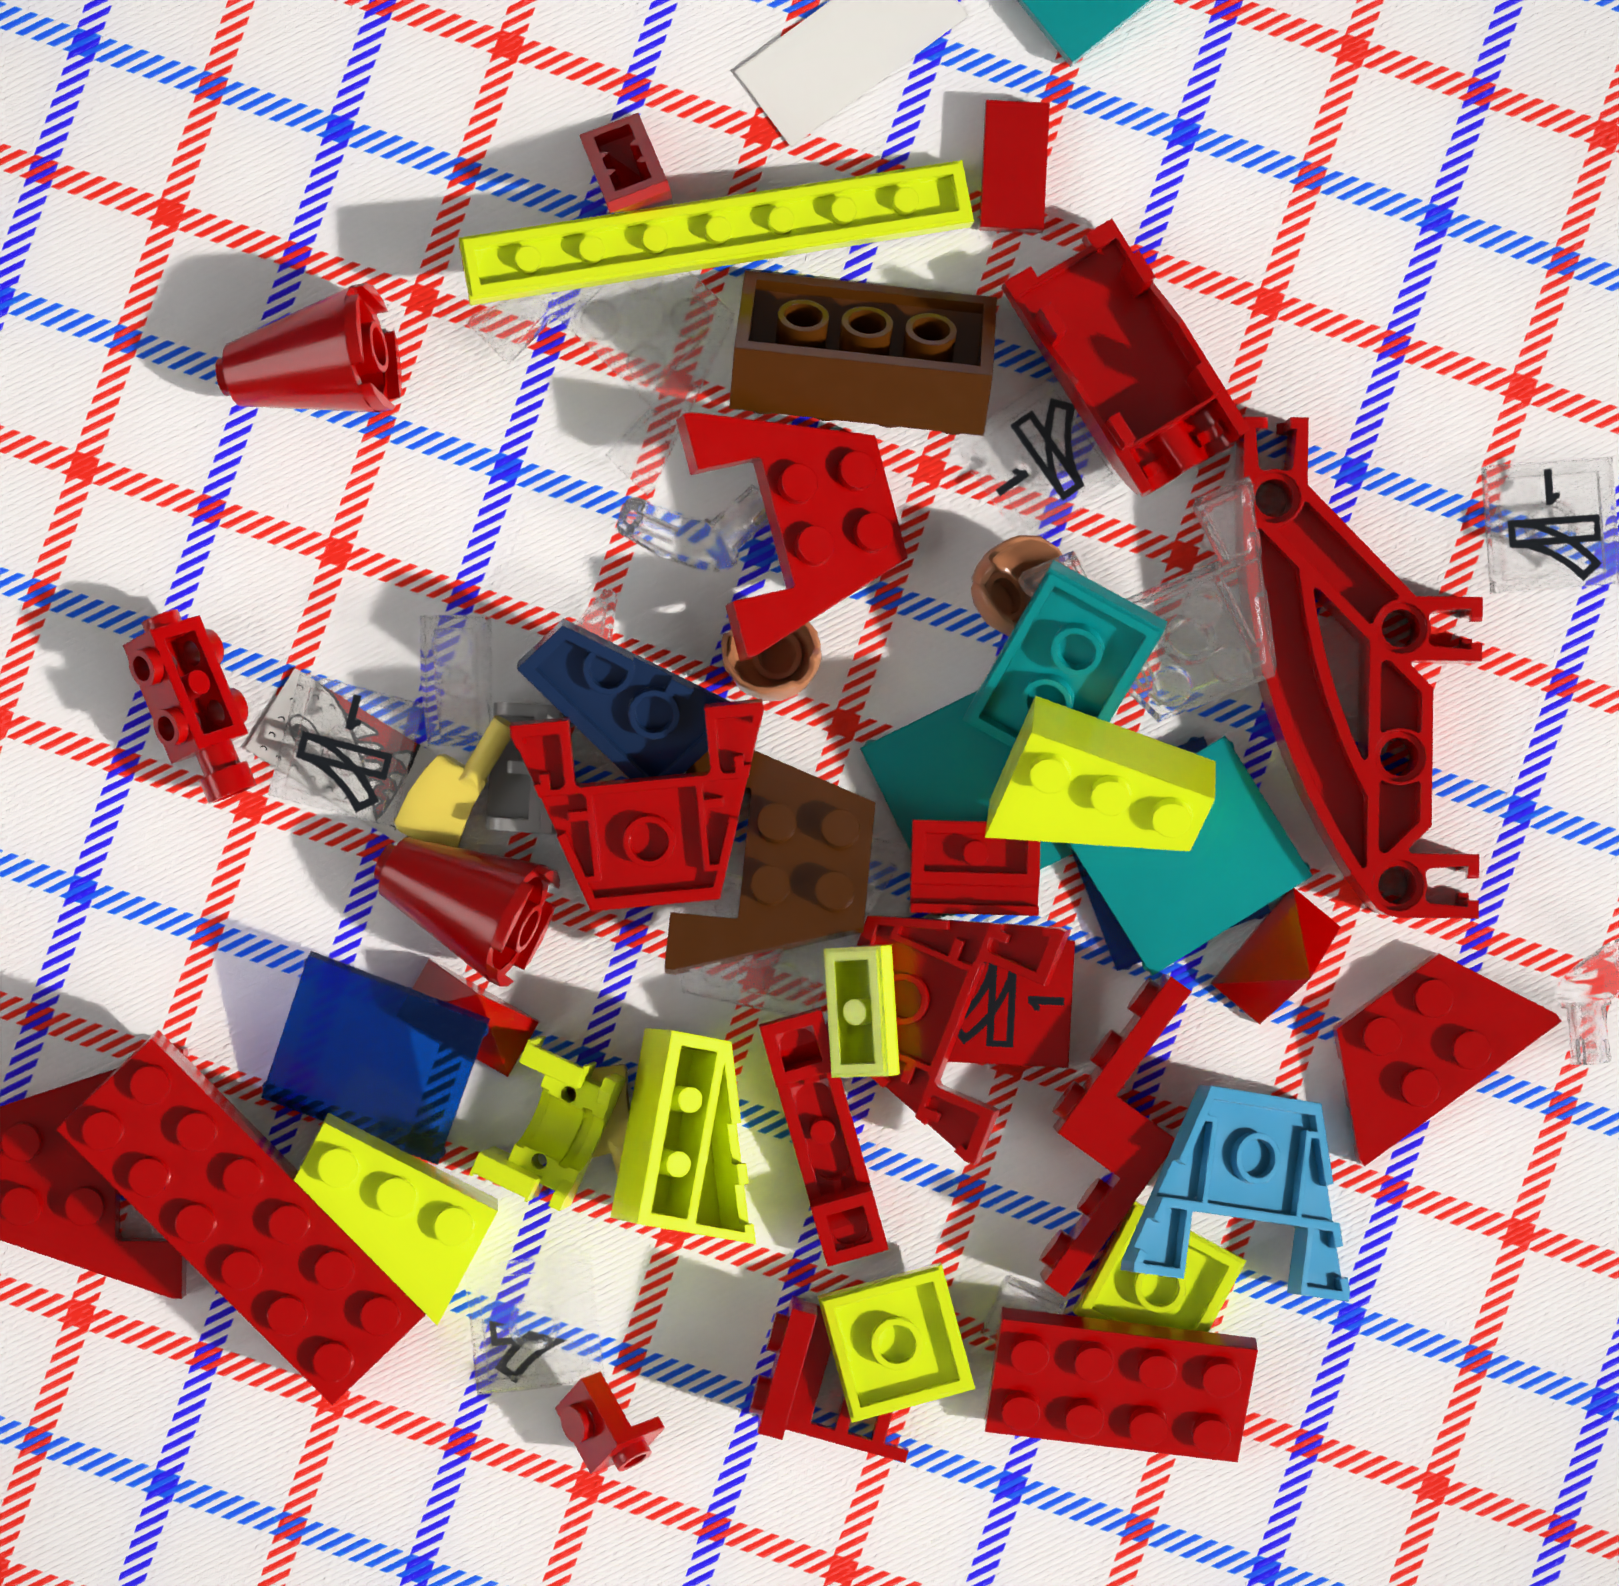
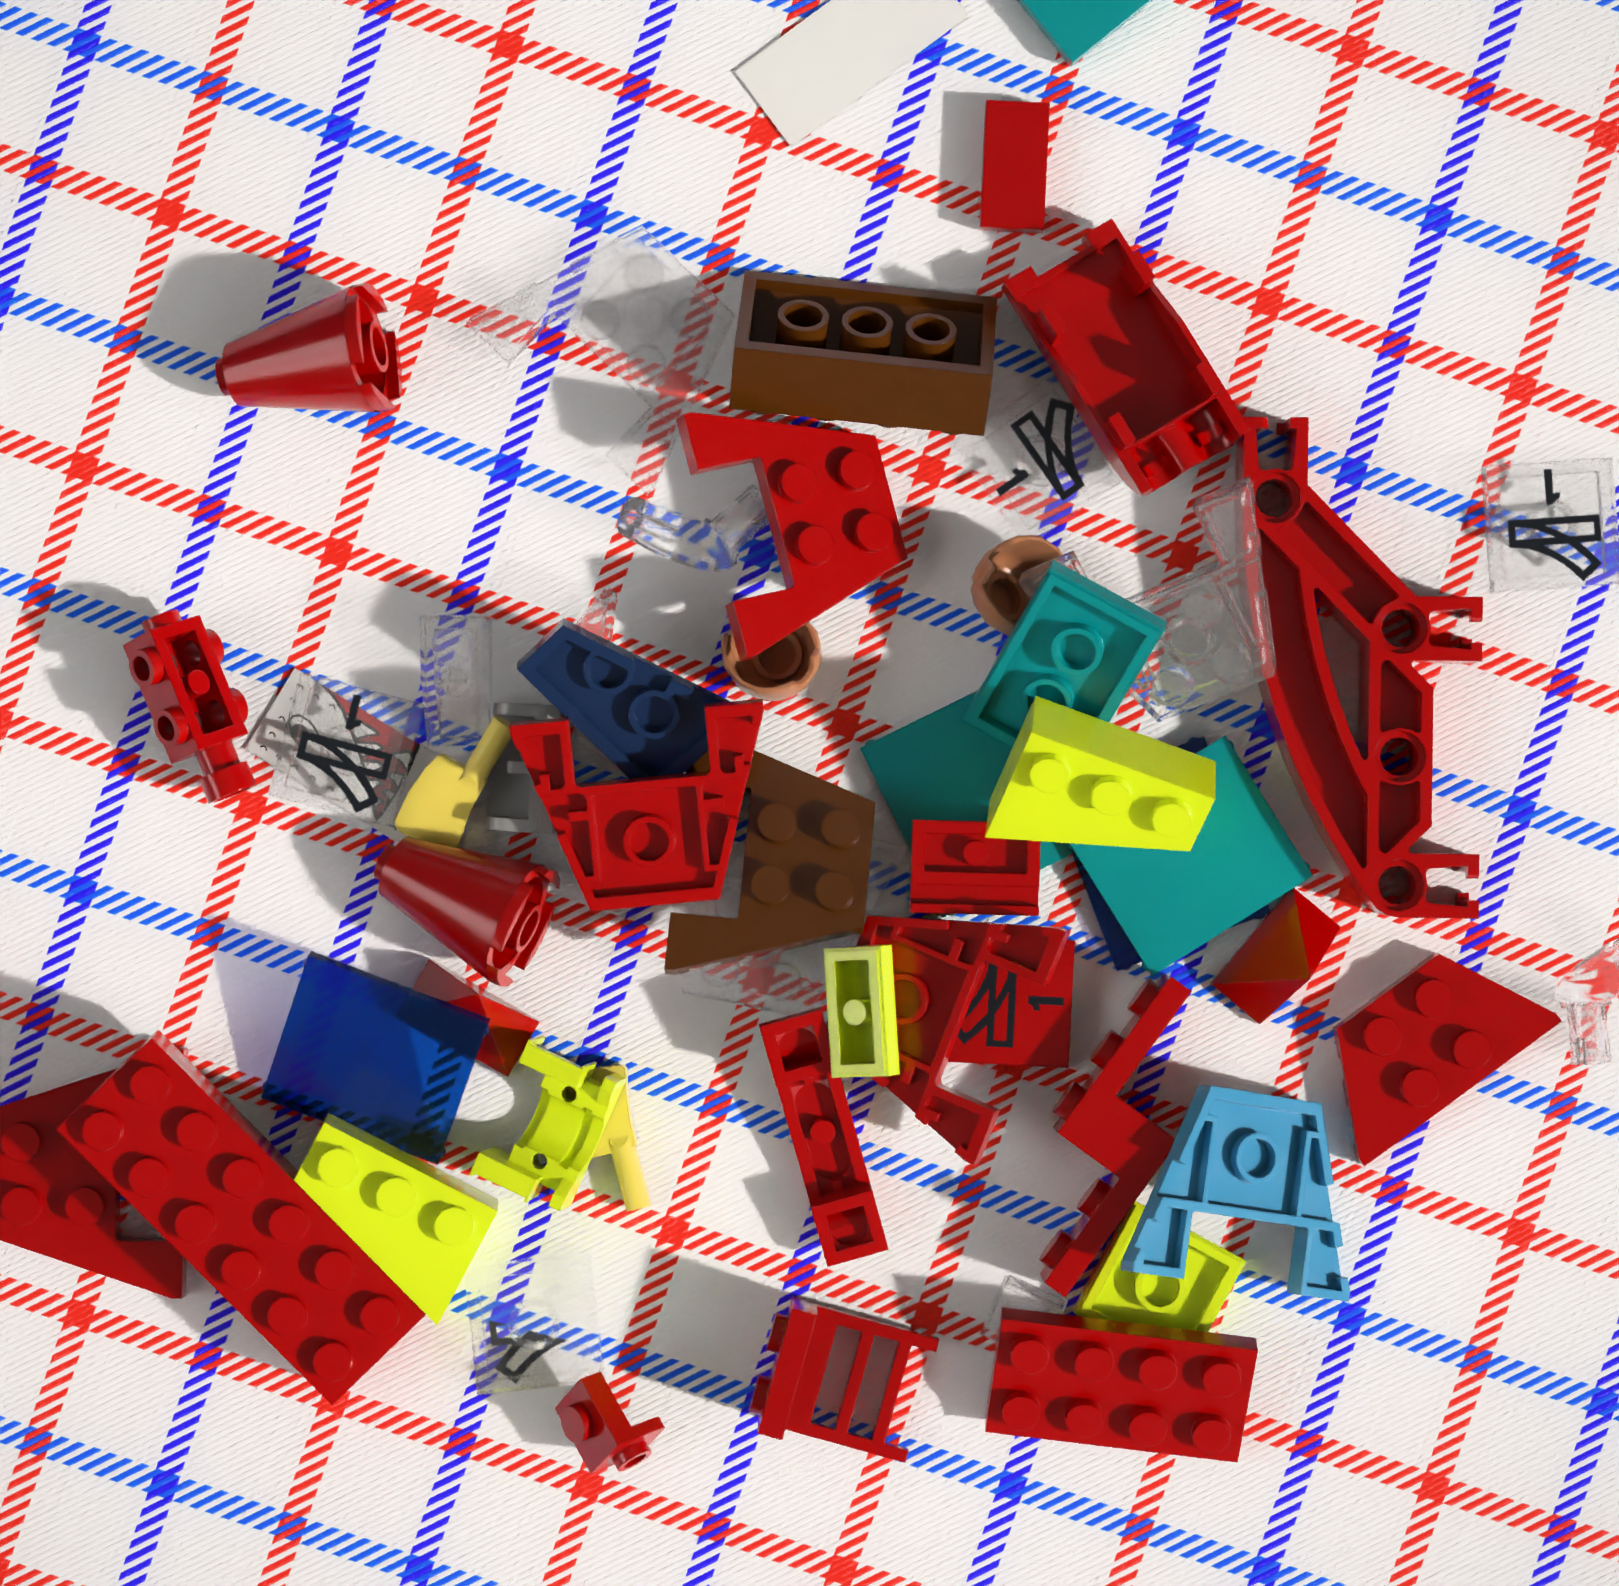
(626, 166): red slope -> none
(683, 1140): neon yellow wedge -> none
(715, 232): neon yellow tile -> none
(896, 1342): neon yellow tile -> none

